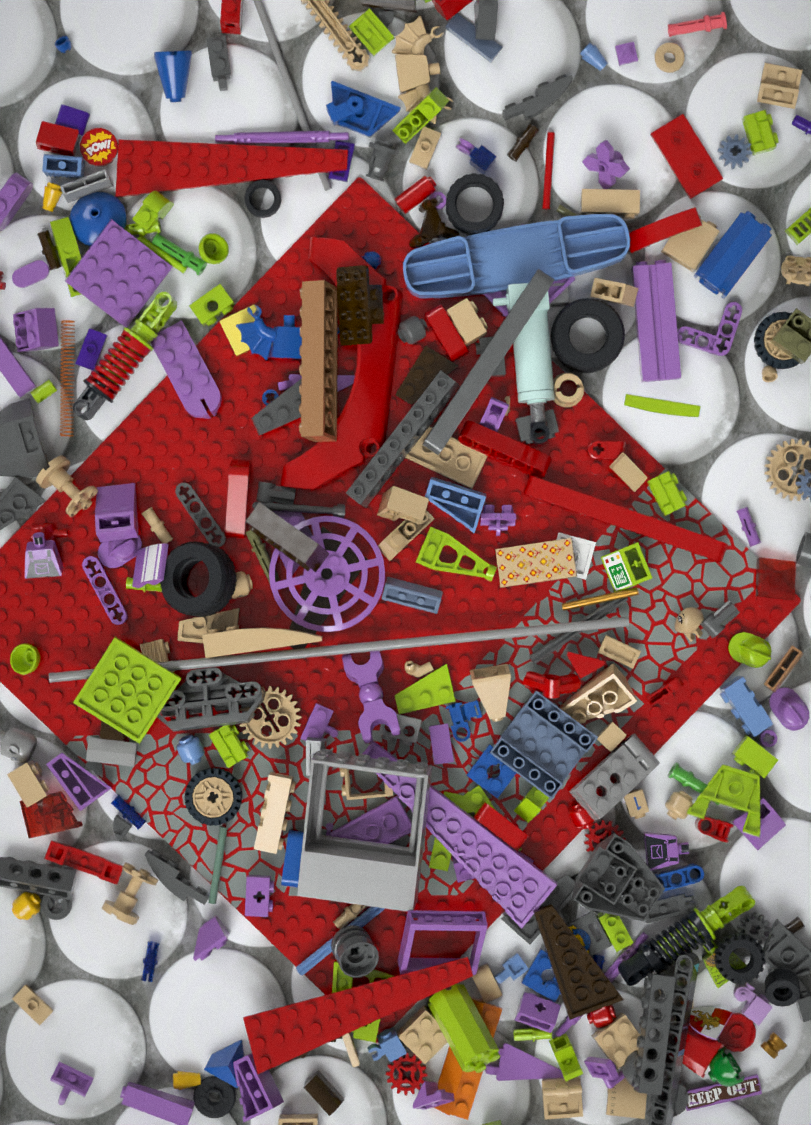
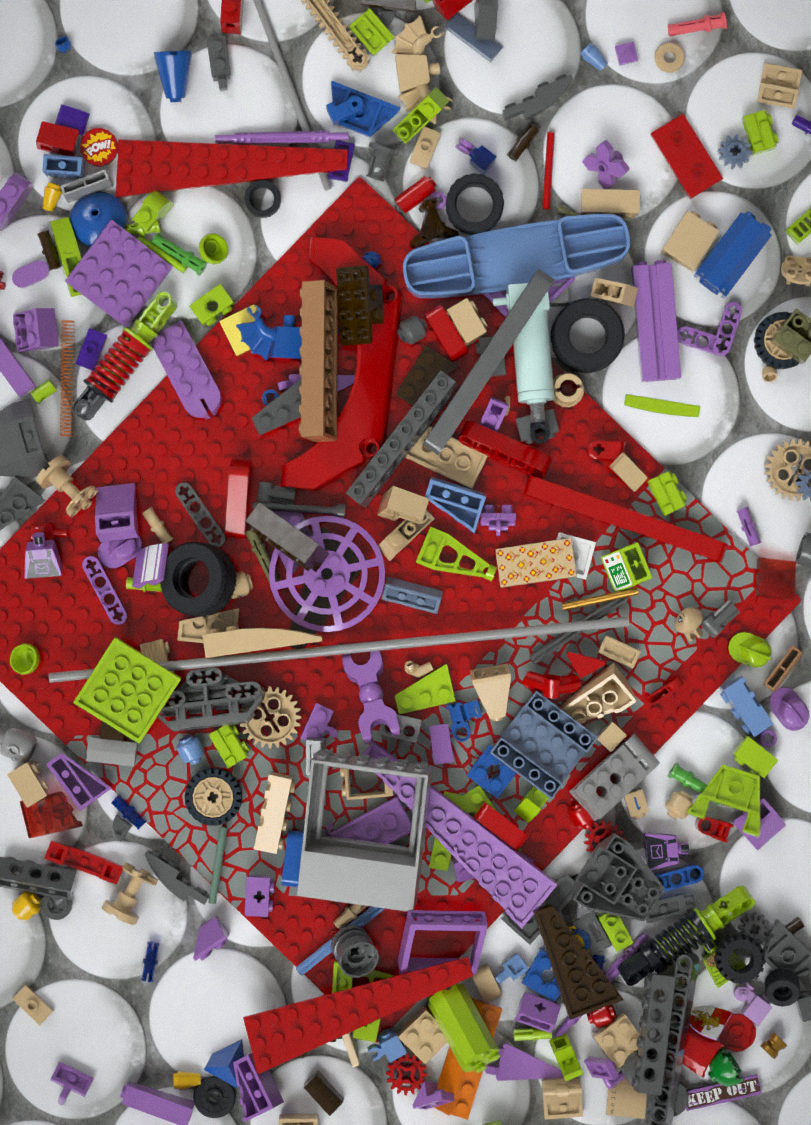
(664, 229): red slope -> none

